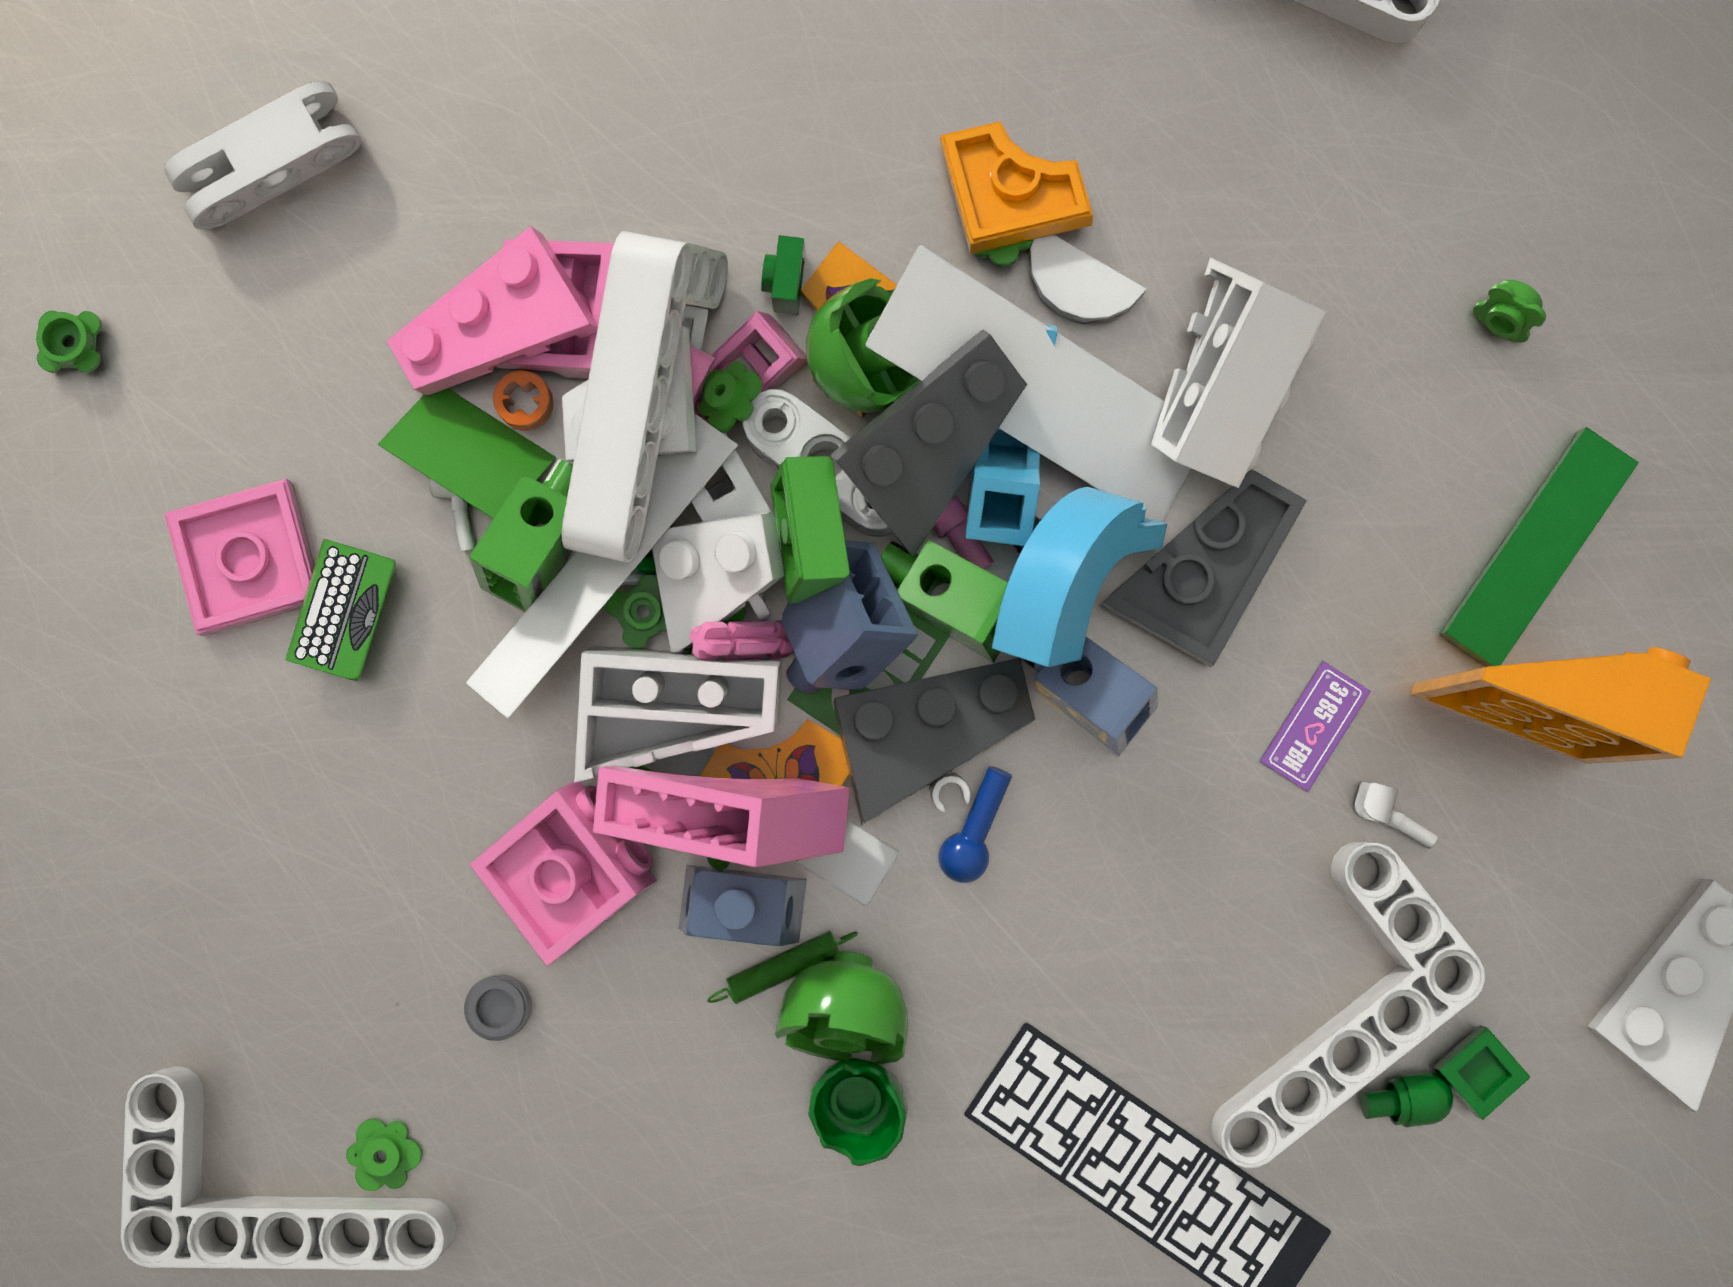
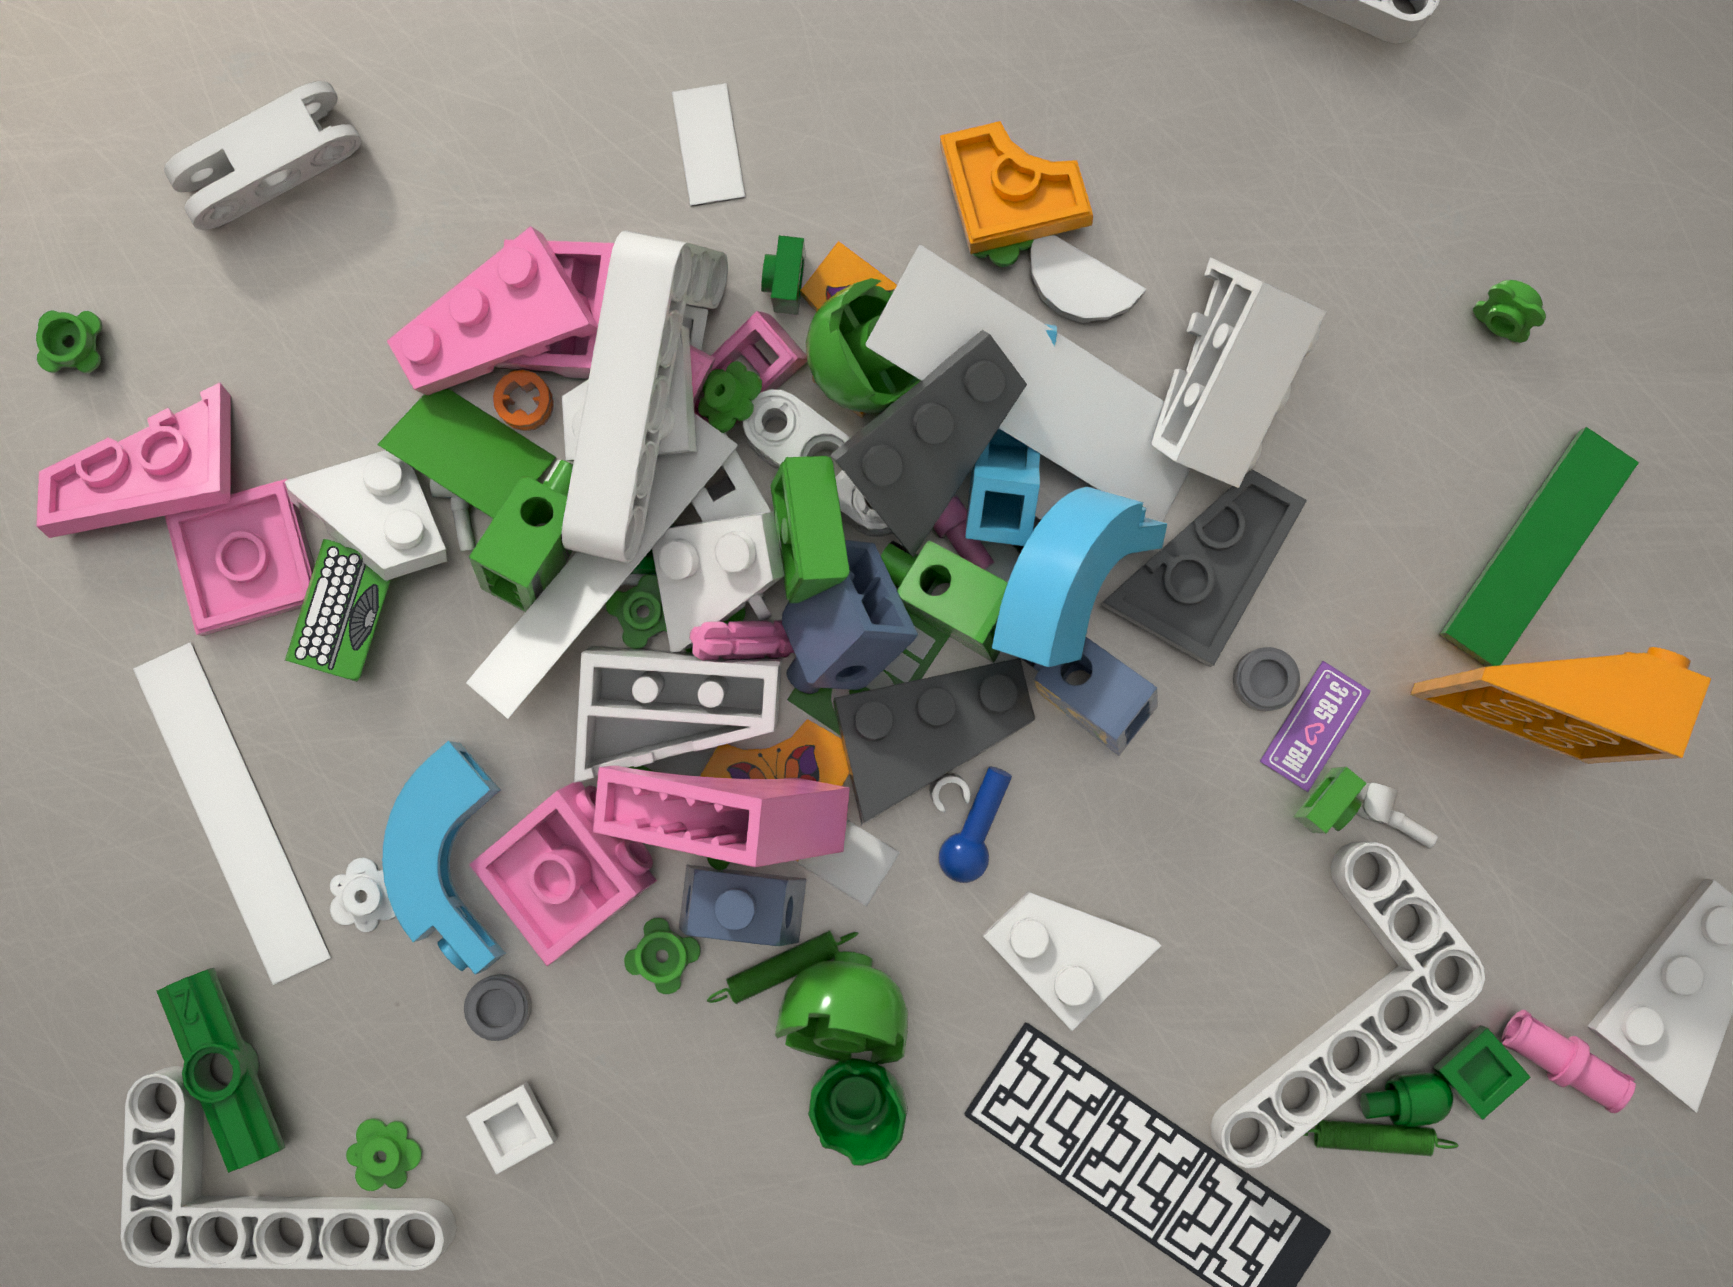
(155, 473): none -> bright pink wing
(232, 813): none -> white sticker
(235, 1112): none -> green piece
(347, 906): none -> white plant
(376, 510): none -> white wing
(418, 855): none -> medium azure arch
(511, 1128): none -> white plate
(644, 960): none -> bright green plate
(708, 144): none -> white sticker
(1068, 954): none -> white wing
(1266, 679): none -> flat silver tile
(1332, 802): none -> bright green plate
(1377, 1138): none -> bright green piece
(1568, 1061): none -> bright pink pin

